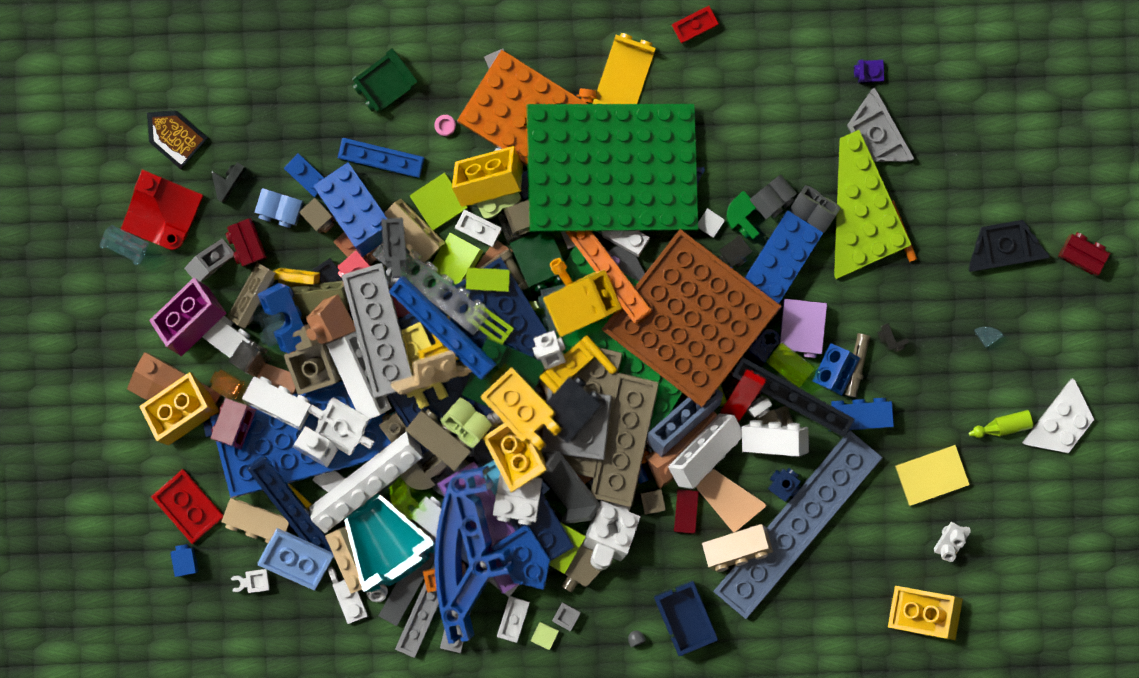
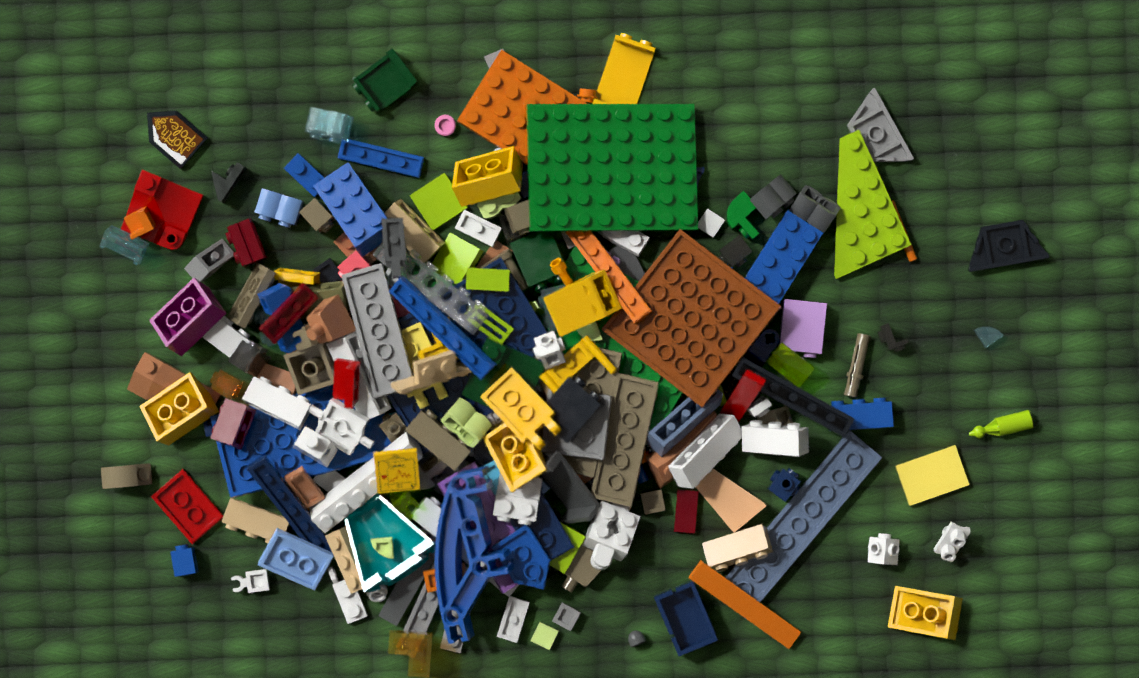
(126, 476): none -> dark tan brick
(139, 222): none -> orange panel
(288, 313): none -> dark red tile
(304, 487): none -> nougat tile
(328, 124): none -> clear light blue brick
(346, 381): none -> red panel
(383, 546): none -> yellowish green tile
(396, 470): none -> yellow tile
(415, 645): none -> clear yellow brick
(592, 331): none -> yellowish green tile
(695, 24): red plate -> none
(744, 604): none -> orange tile
(836, 369): blue brick -> none
(869, 71): dark purple bracket -> none
(883, 549): none -> white brick
(1062, 422): white wing -> none
(1084, 254): dark red brick -> none

